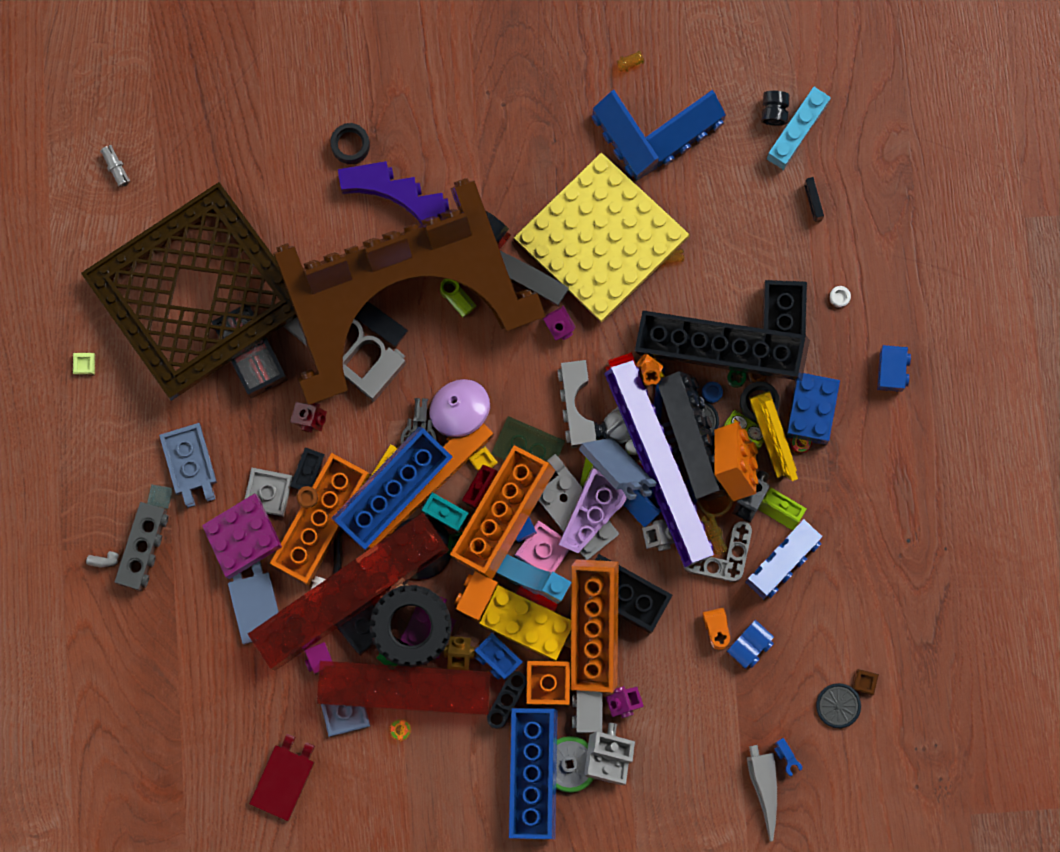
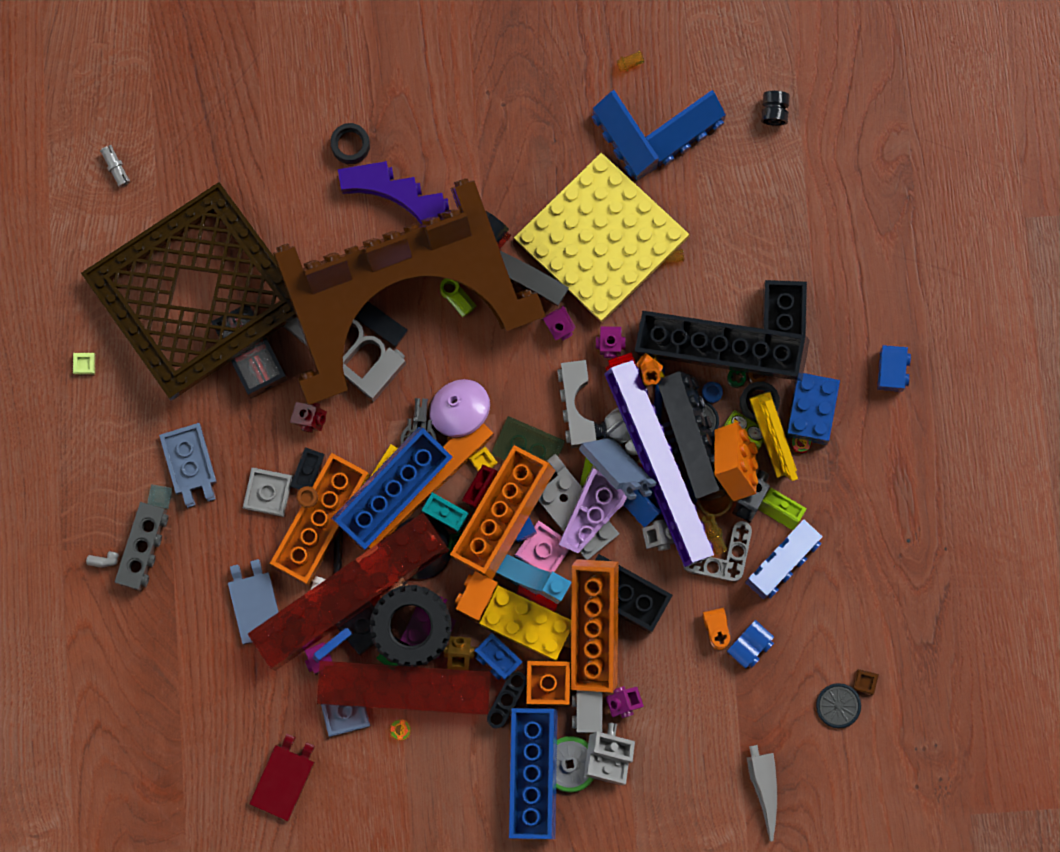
(242, 536): magenta plate -> none
(331, 645): none -> blue tile
(610, 334): none -> magenta brick
(785, 752): blue plate -> none
(798, 127): medium azure arch -> none
(813, 199): black tile -> none
(840, 296): white tile -> none

